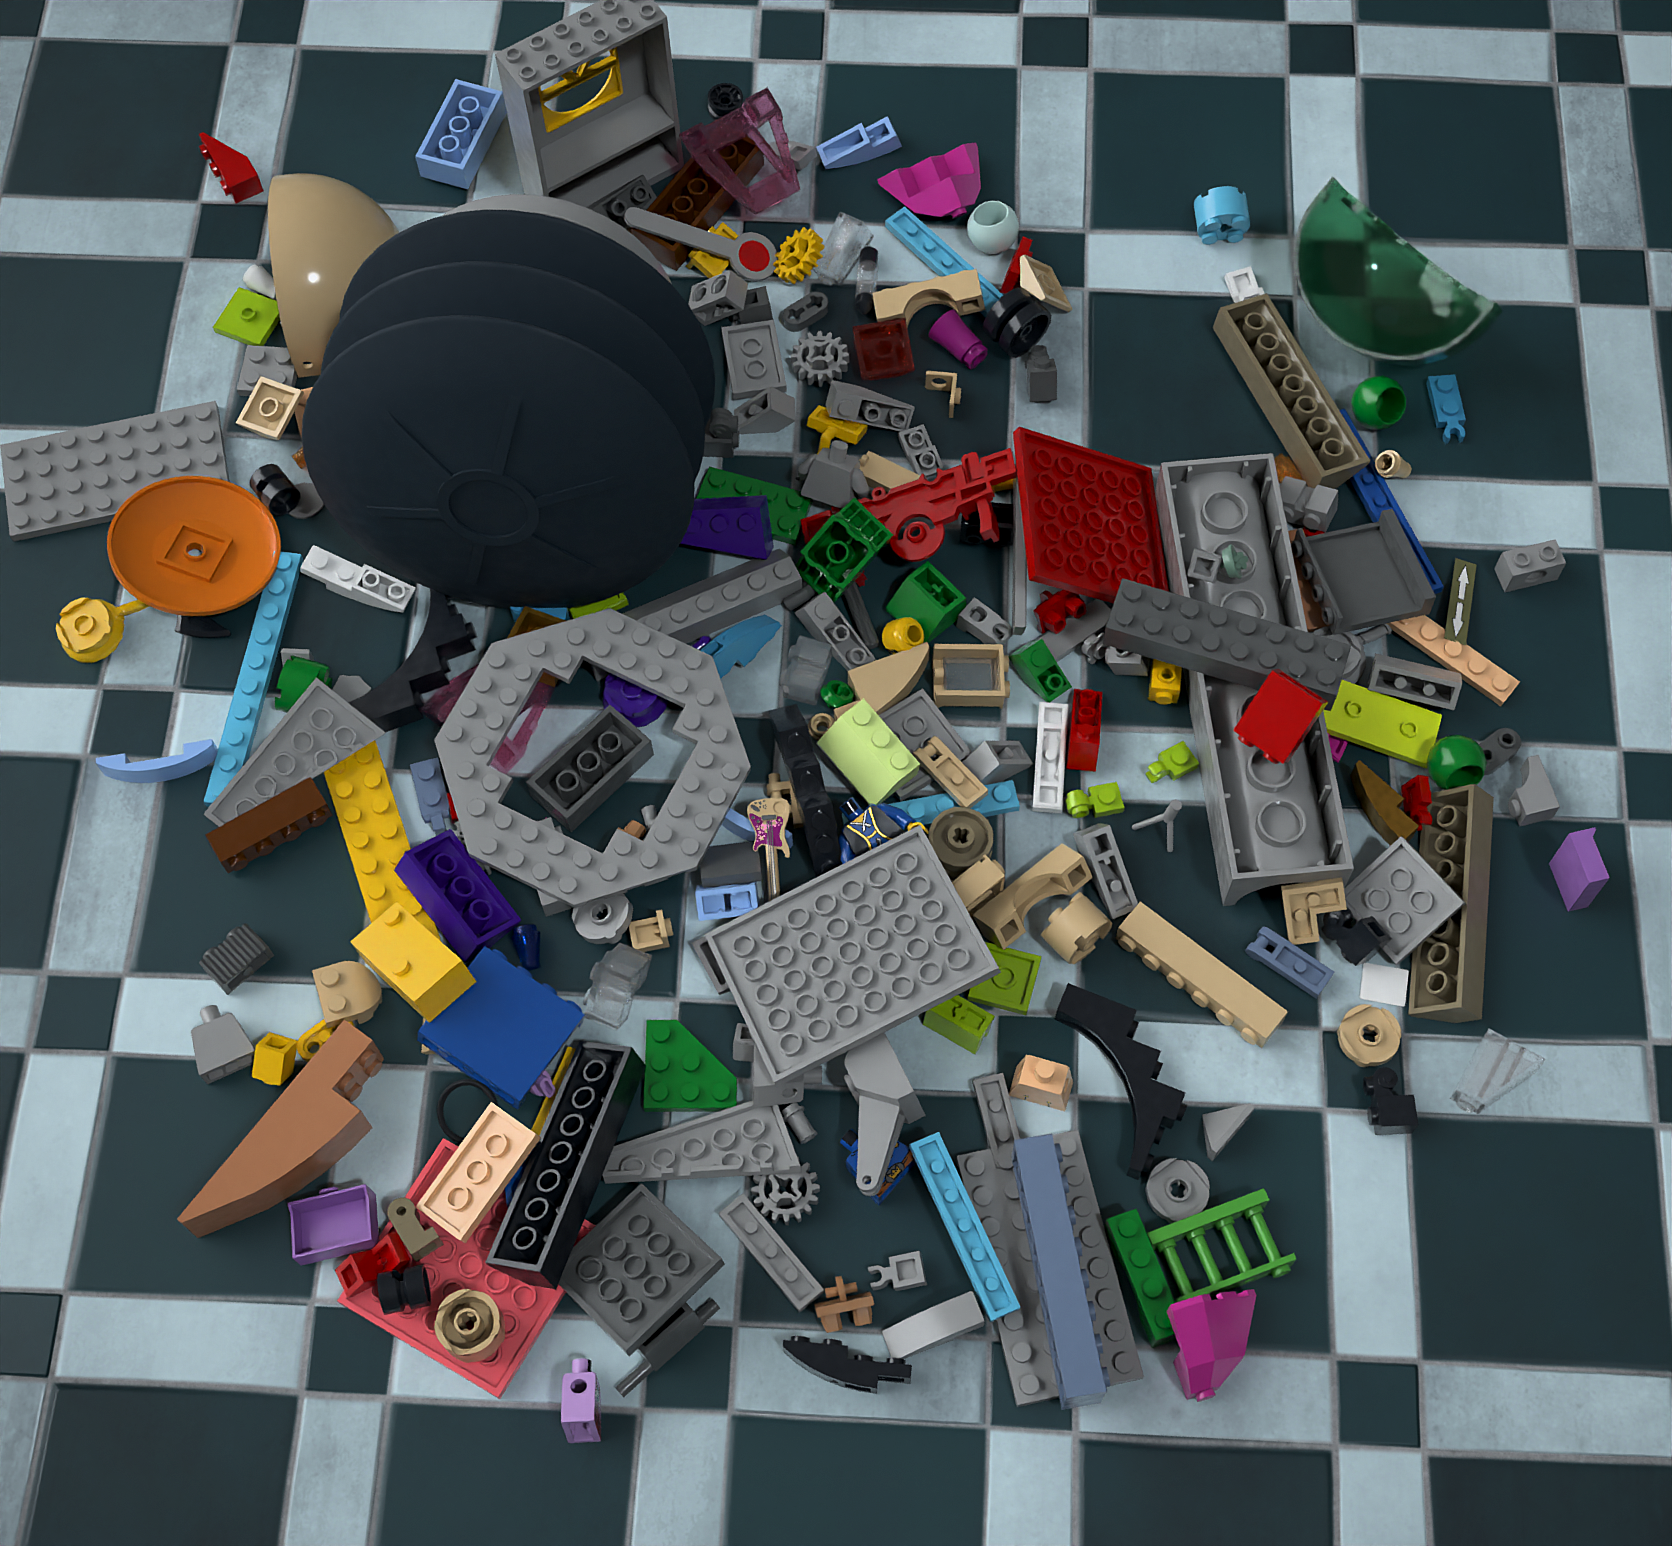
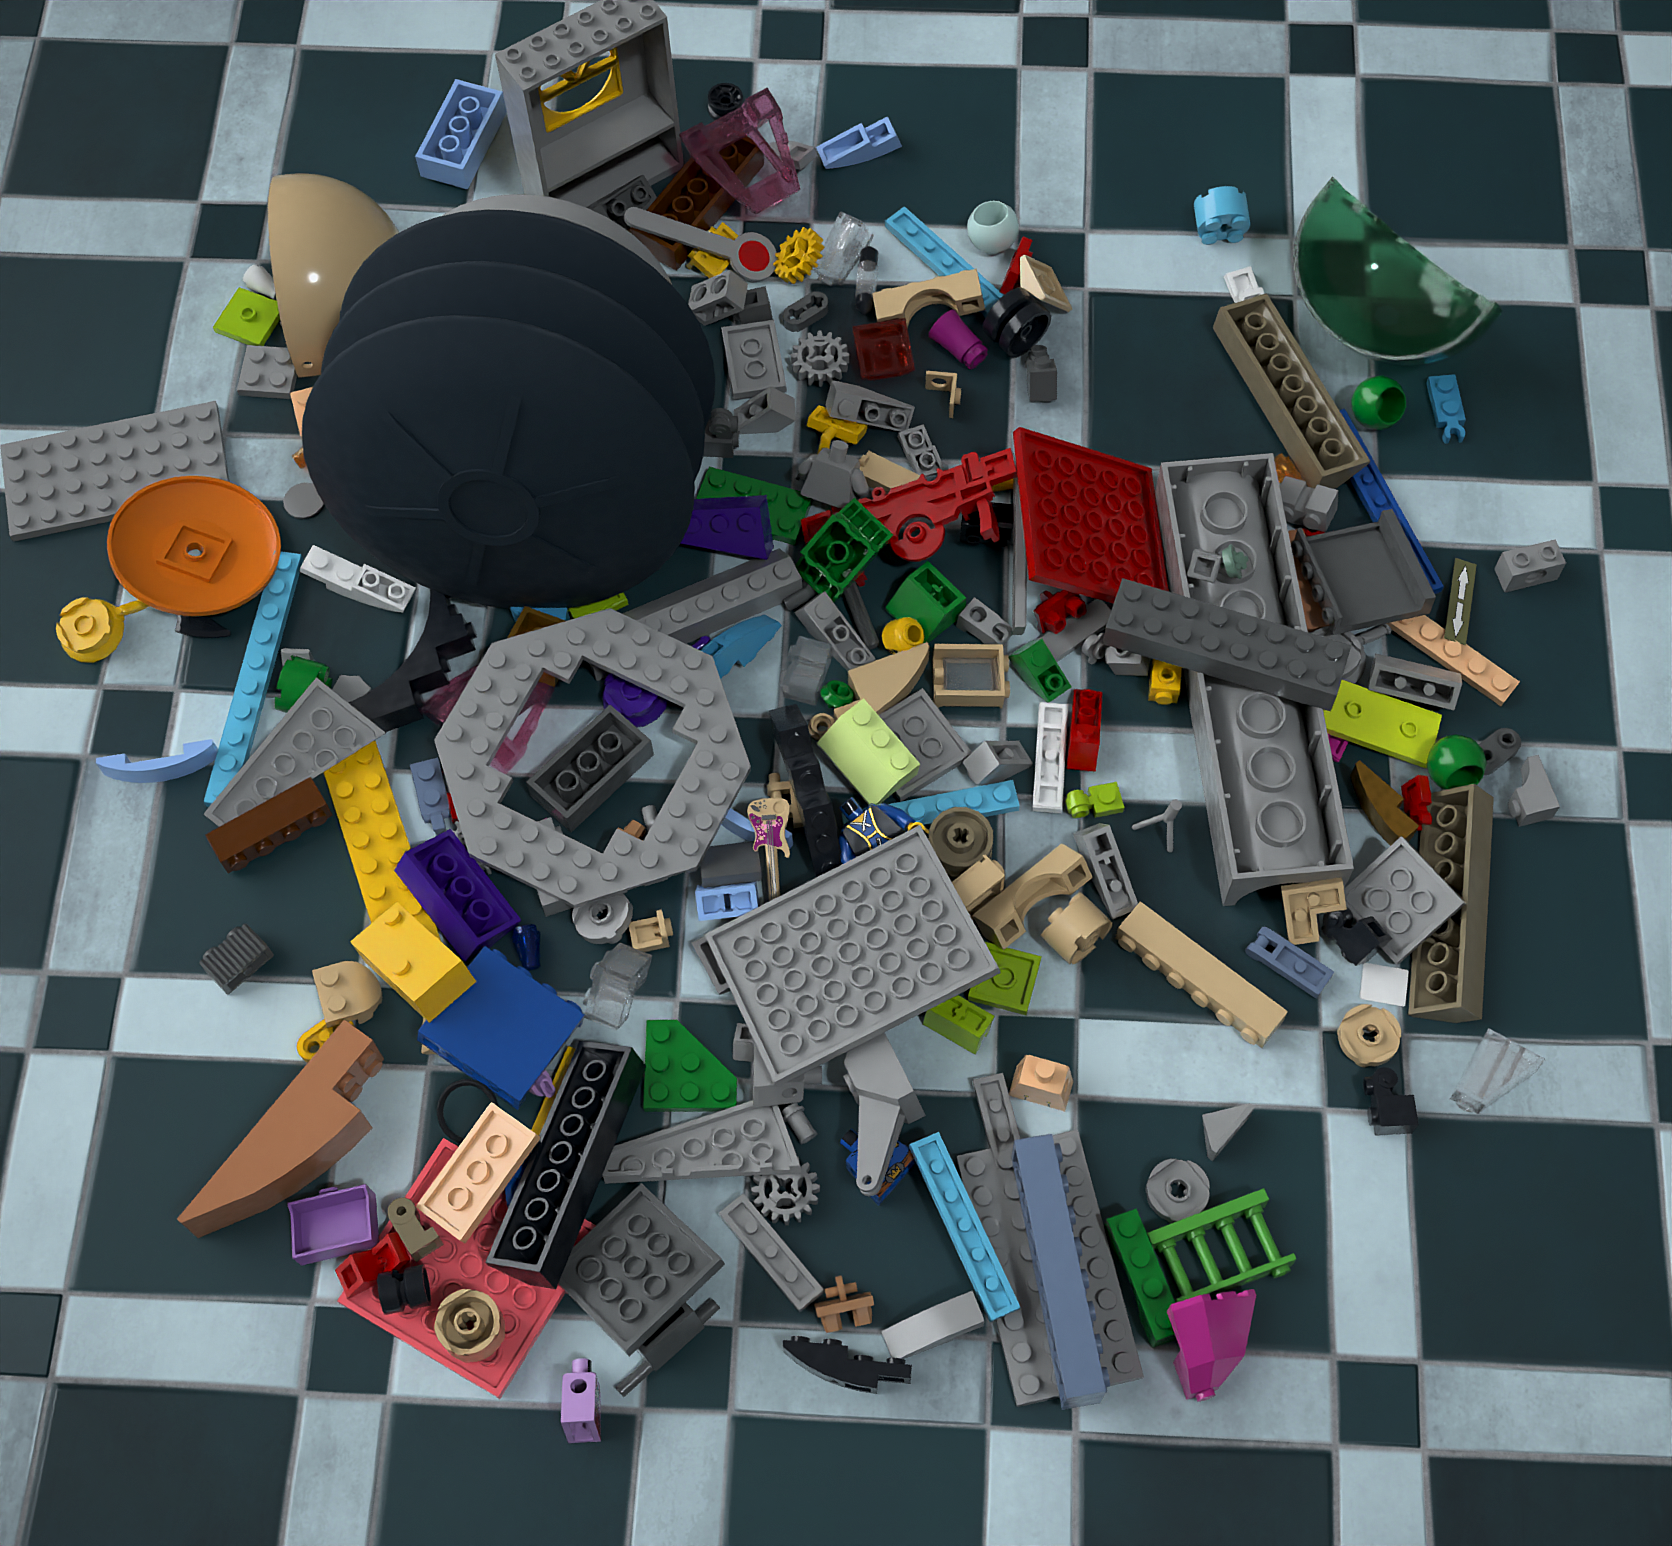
(220, 1045): light grey torso -> none
(234, 168): red slope -> none
(269, 408): tan slope -> none
(274, 1059): yellow brick -> none
(275, 489): black wheel -> none
(904, 1271): light grey plate -> none
(939, 183): dark pink brick -> none
(951, 773): tan plate -> none
(1151, 1102): black arch -> none
(1173, 761): lime plate -> none
(1279, 717): red brick -> none
(1392, 465): tan cone -> none
(1579, 869): medium lavender container -> none

